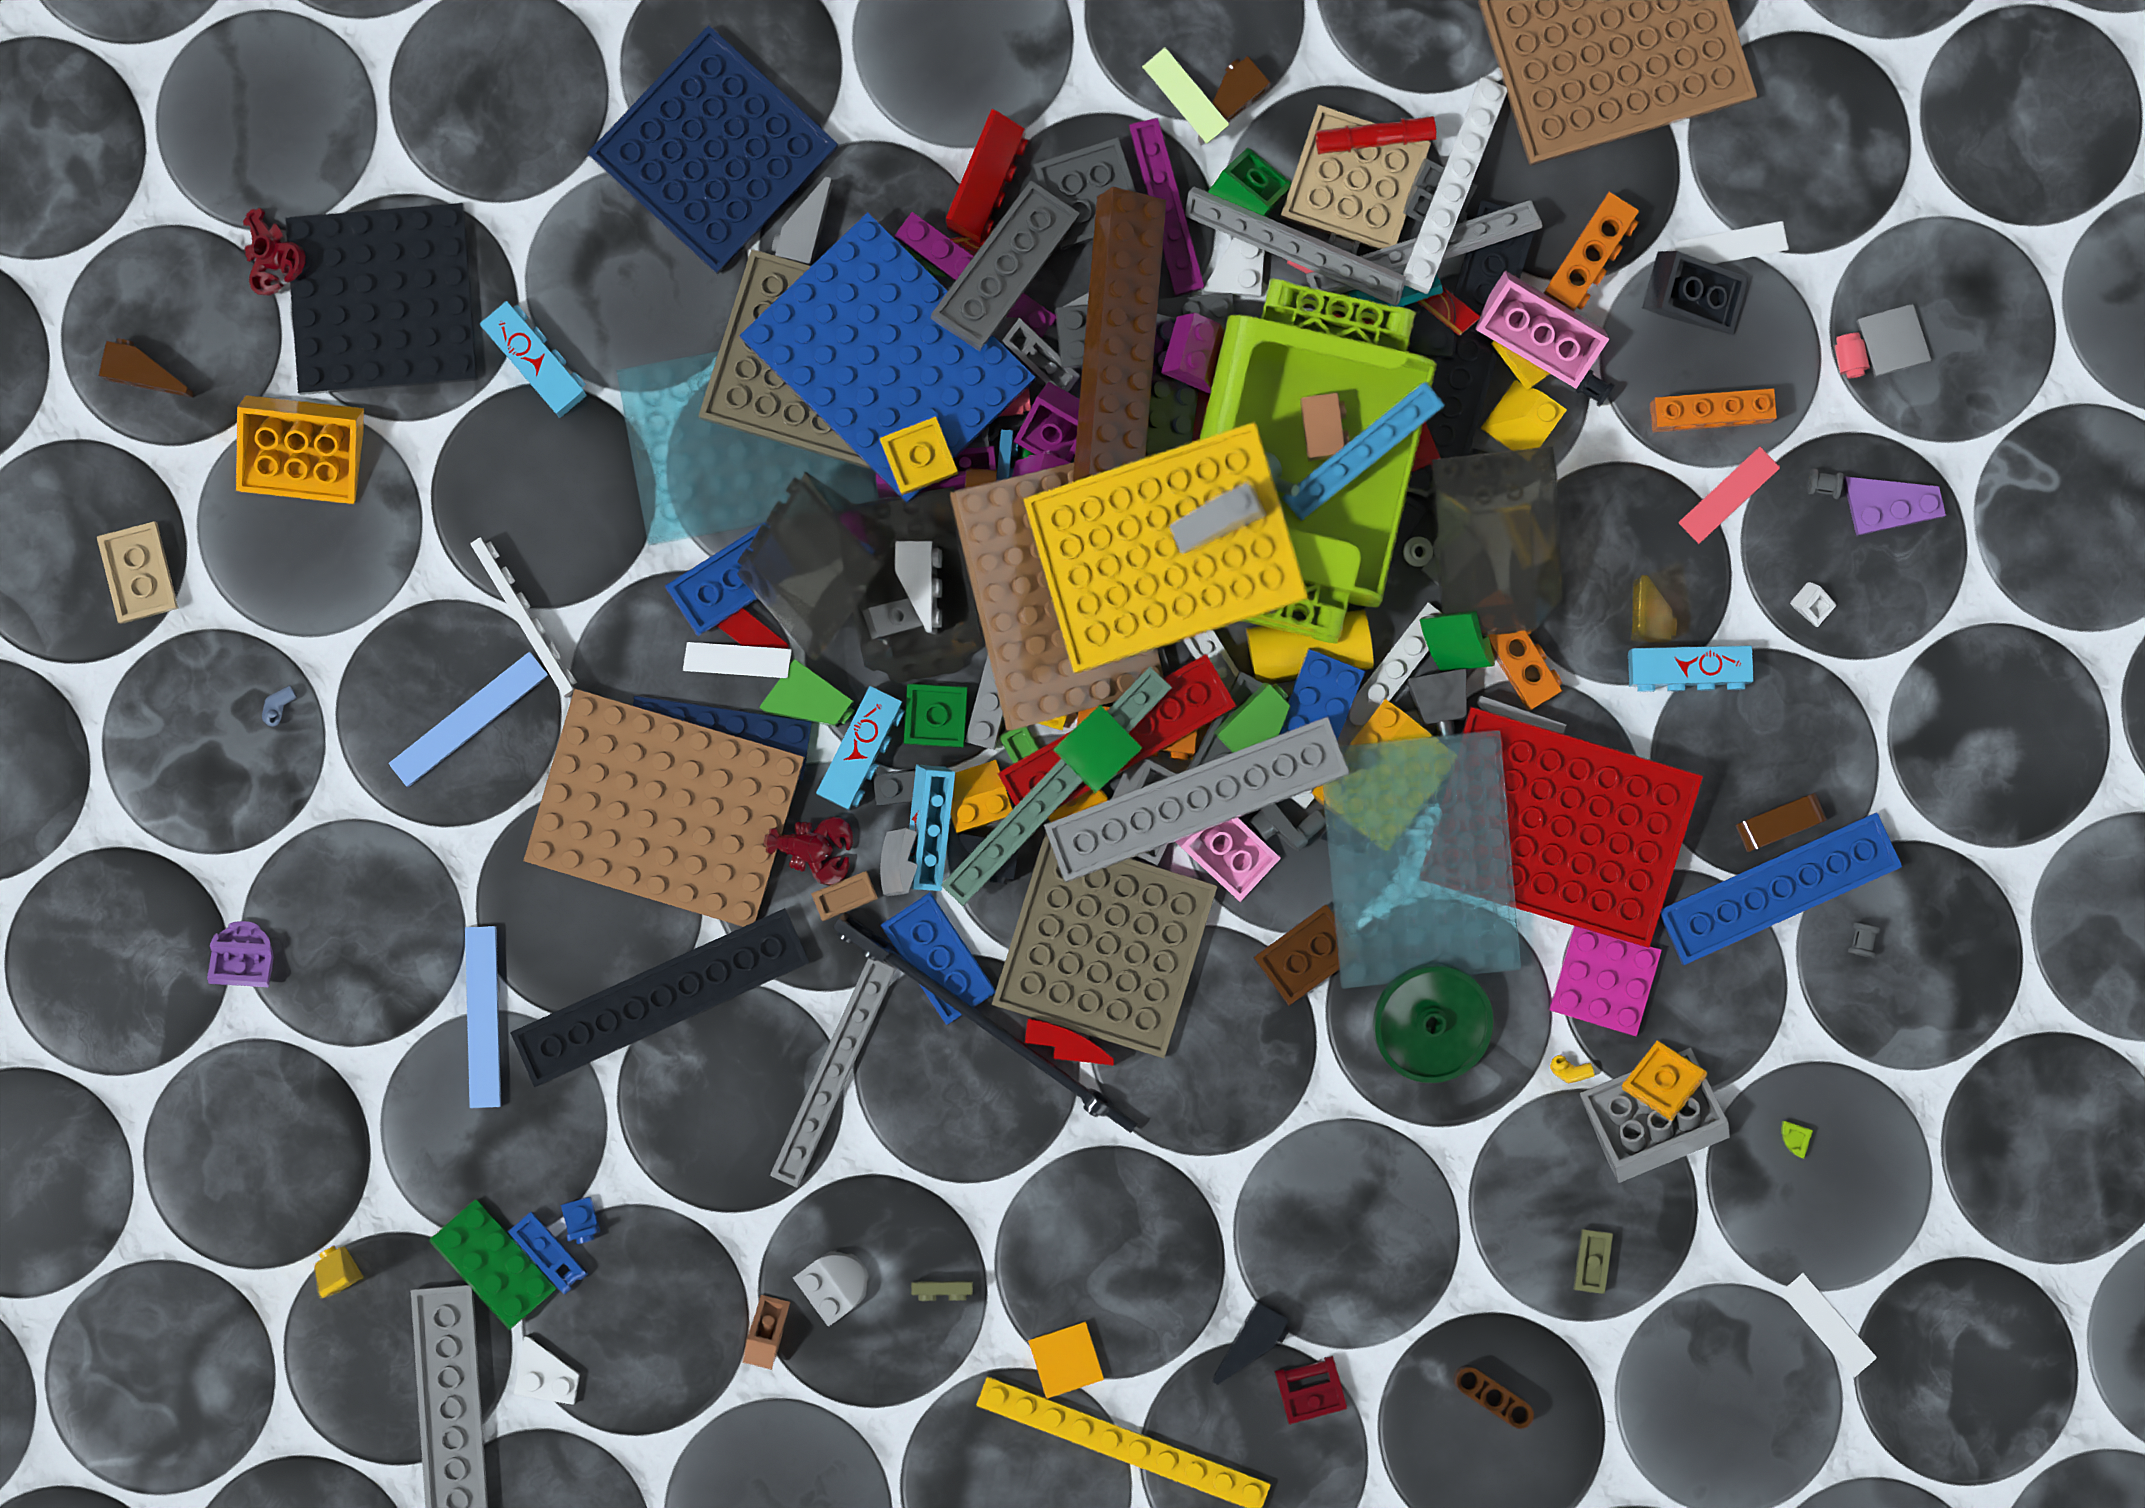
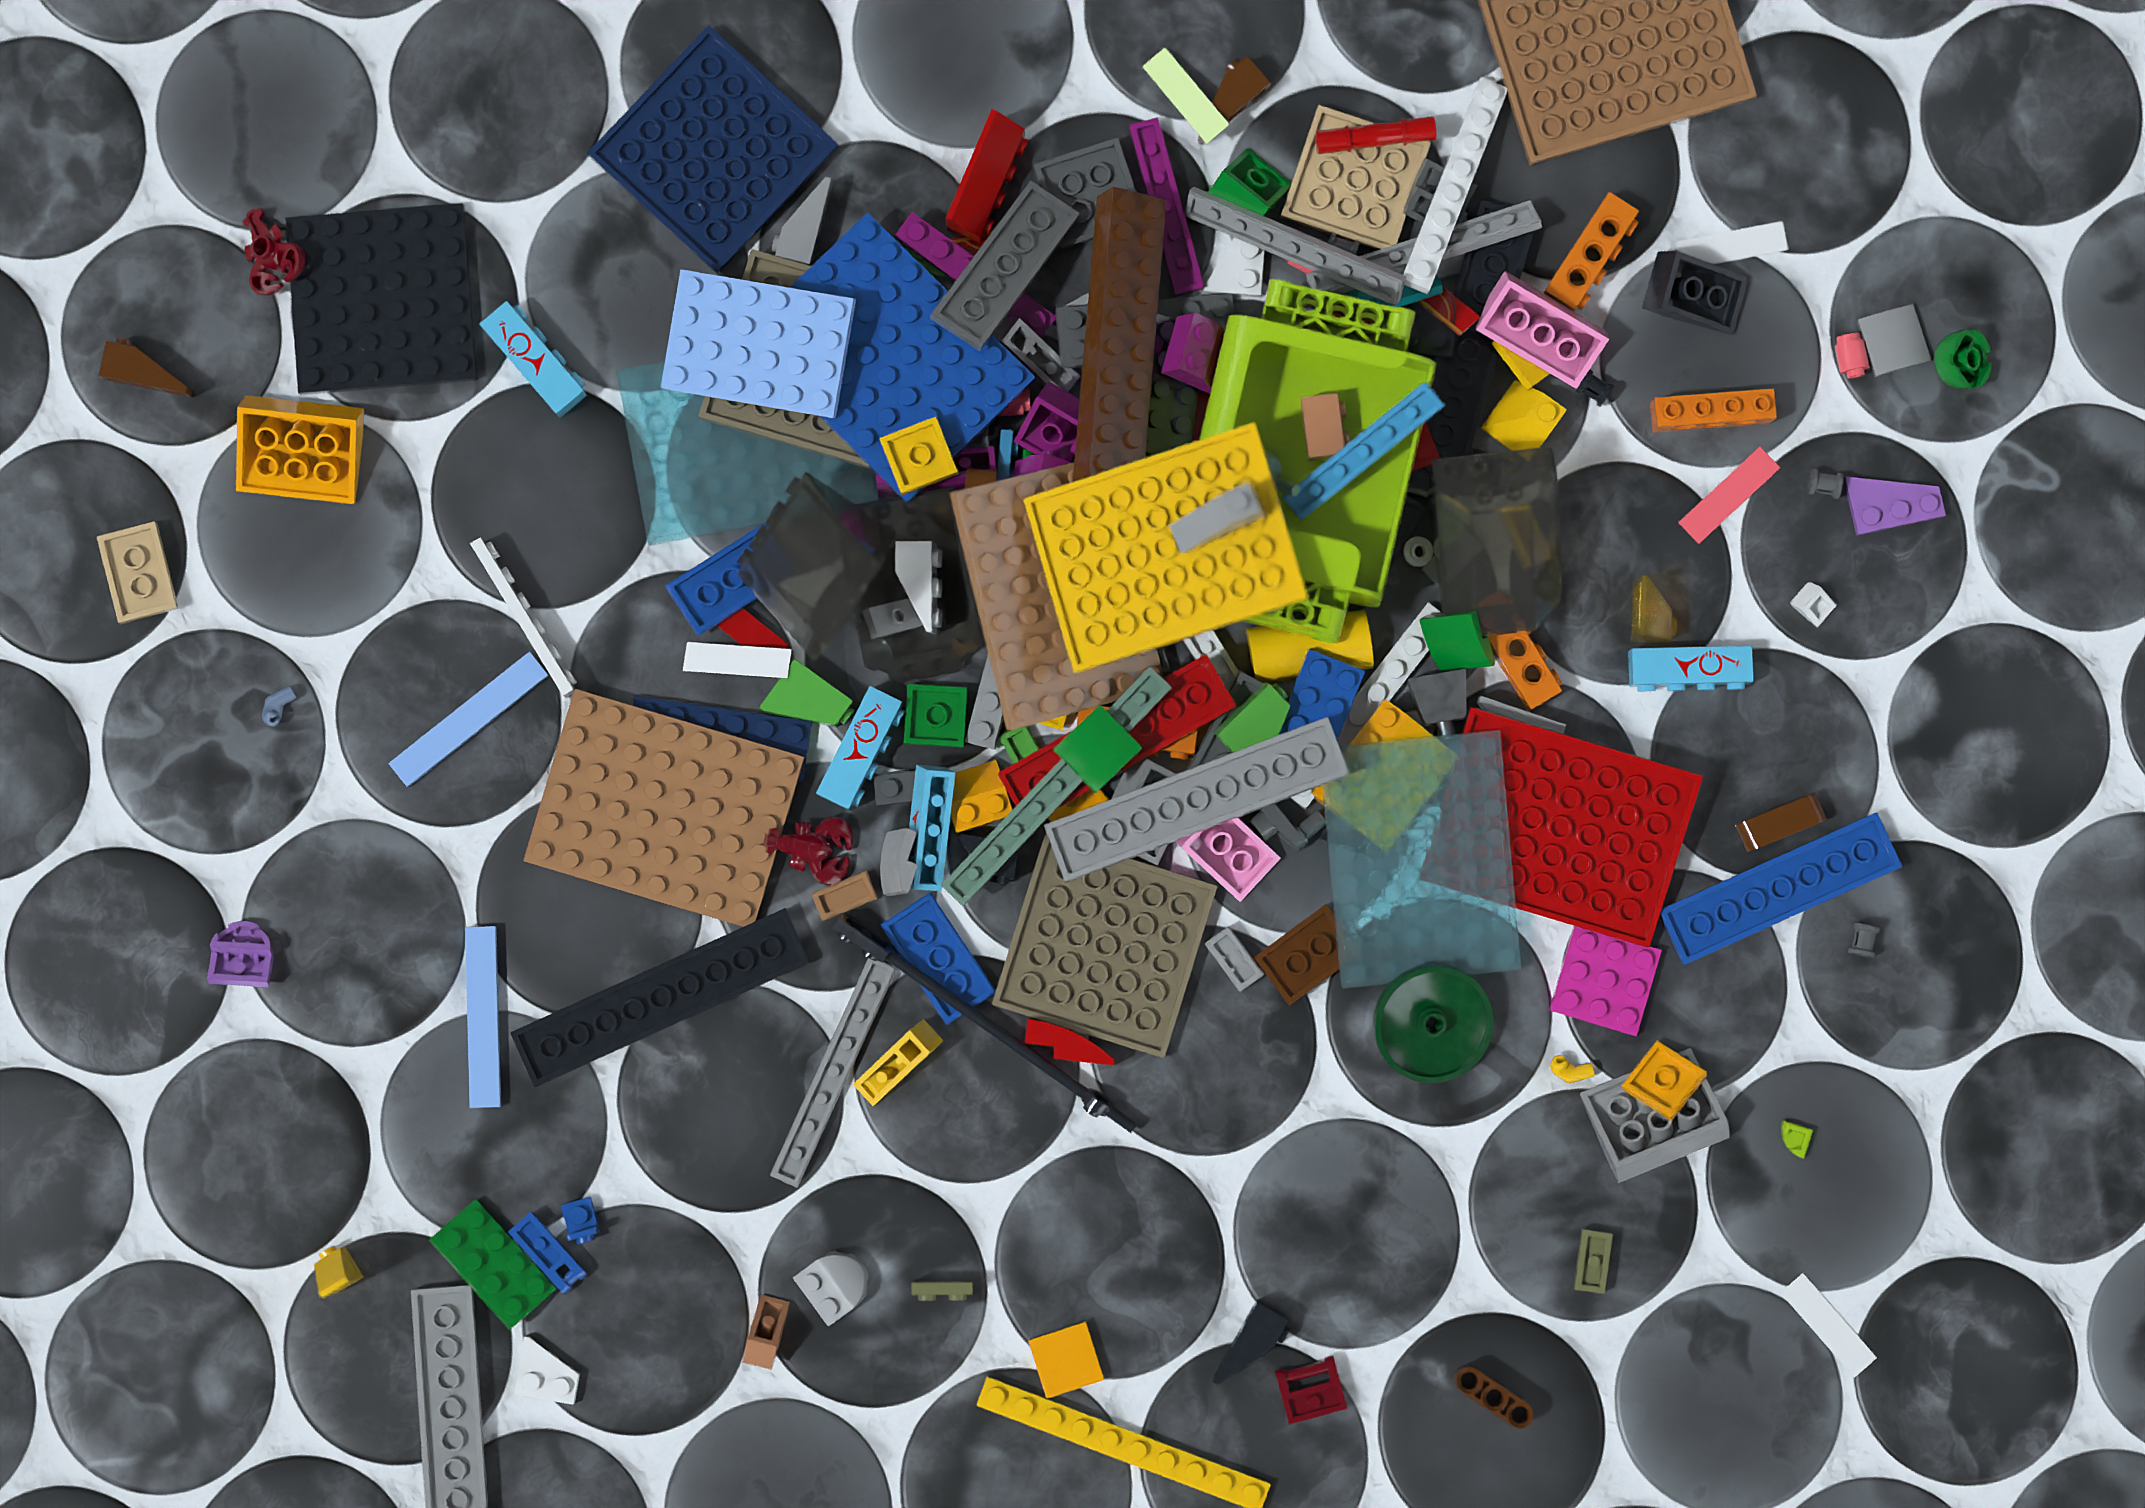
(758, 343): none -> light blue plate
(898, 1062): none -> yellow slope
(1234, 959): none -> light grey plate
(1963, 359): none -> green cylinder

